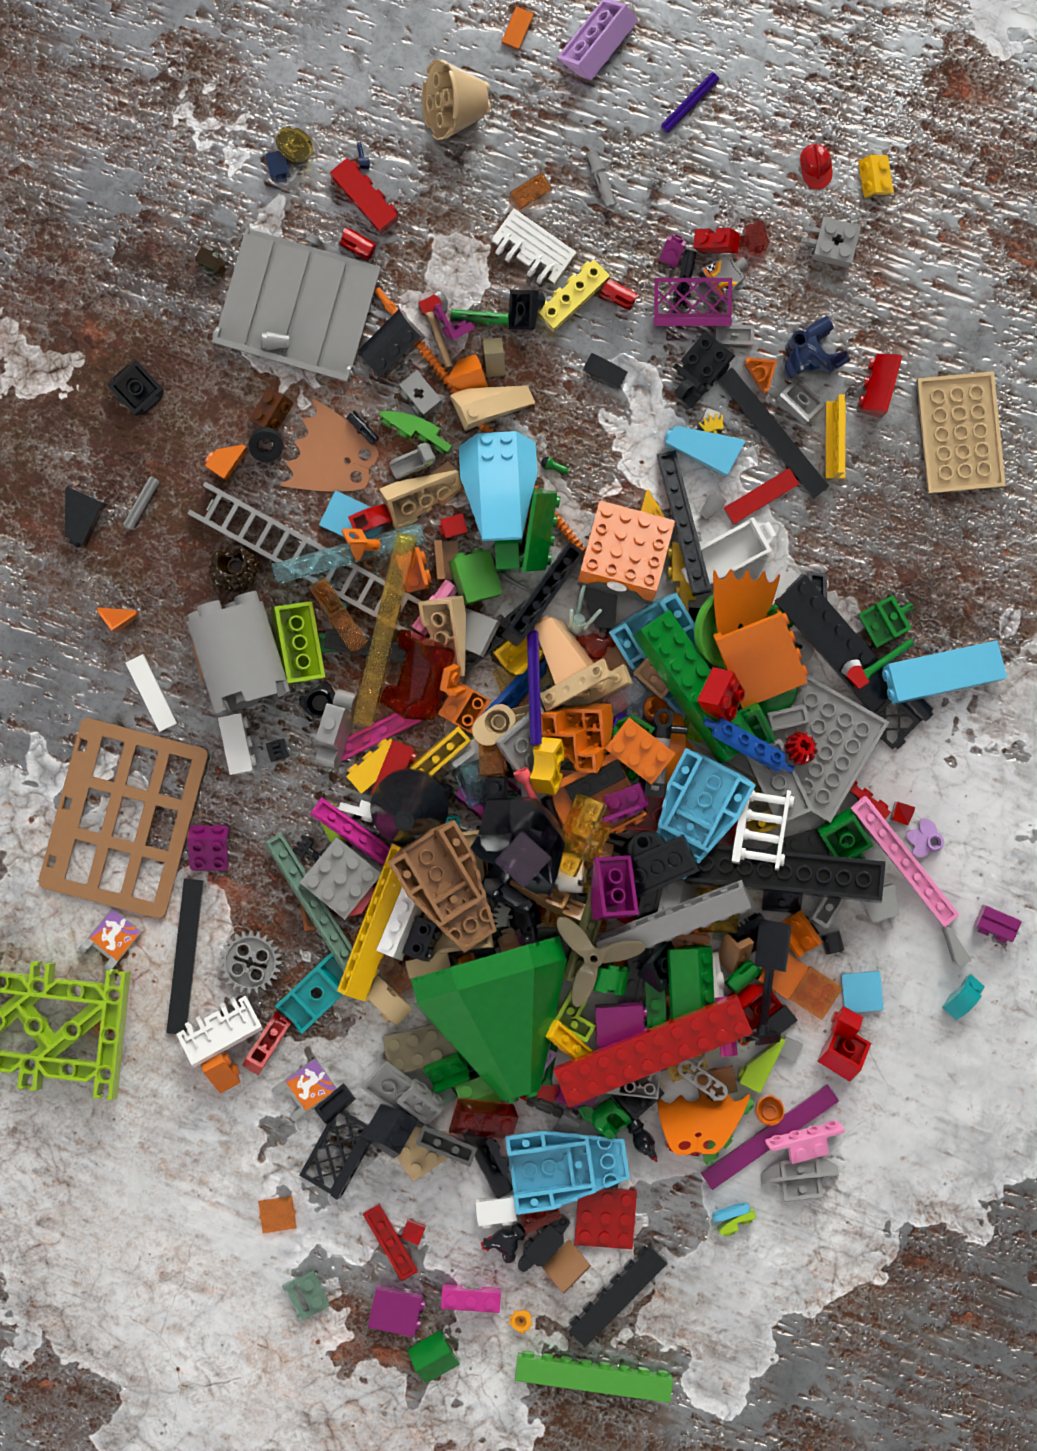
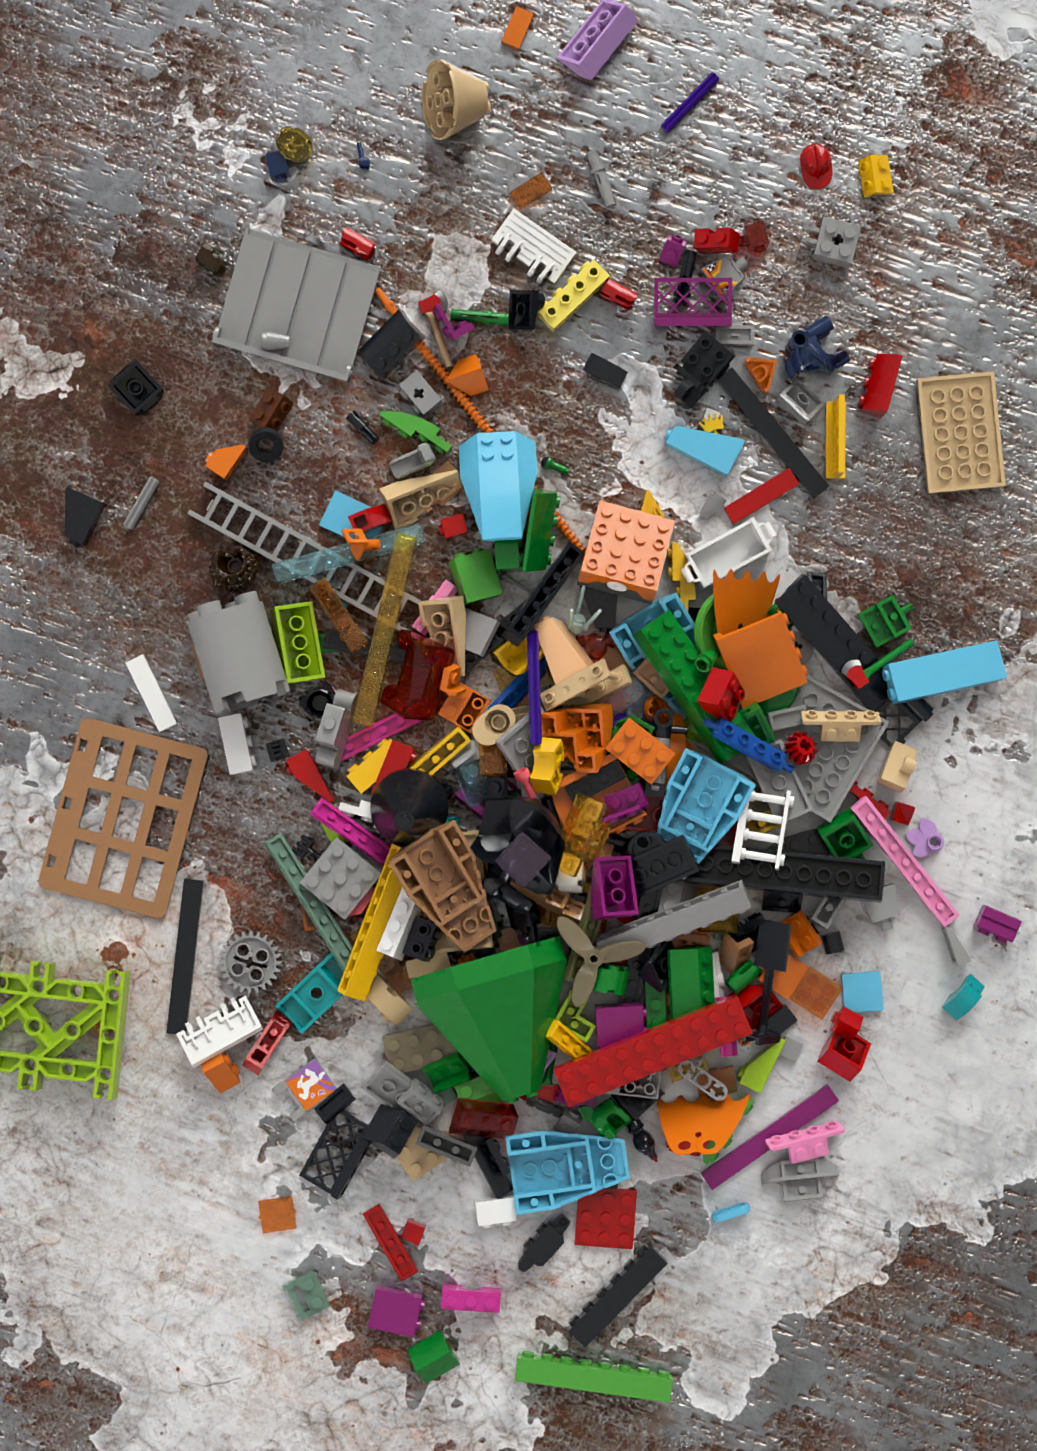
(112, 938): flag -> none
(117, 618): orange slope -> none
(208, 848): magenta bracket -> none
(306, 771): none -> red slope
(323, 454): nougat piece -> none
(364, 196): red brick -> none
(418, 577): orange bracket -> none
(444, 553): medium nougat panel -> none
(486, 404): tan wedge -> none
(494, 357): dark tan slope -> none
(502, 915): light grey piece -> none
(505, 1241): black animal -> none
(521, 1326): light orange animal -> none
(535, 1220): clear red bracket -> none
(566, 1266): medium nougat piece -> none
(684, 523): black tile -> none
(706, 660): none -> green cone
(730, 1226): lime slope -> none
(769, 1110): orange hair -> none
(840, 725): none -> tan bracket
(897, 766): none -> tan piece

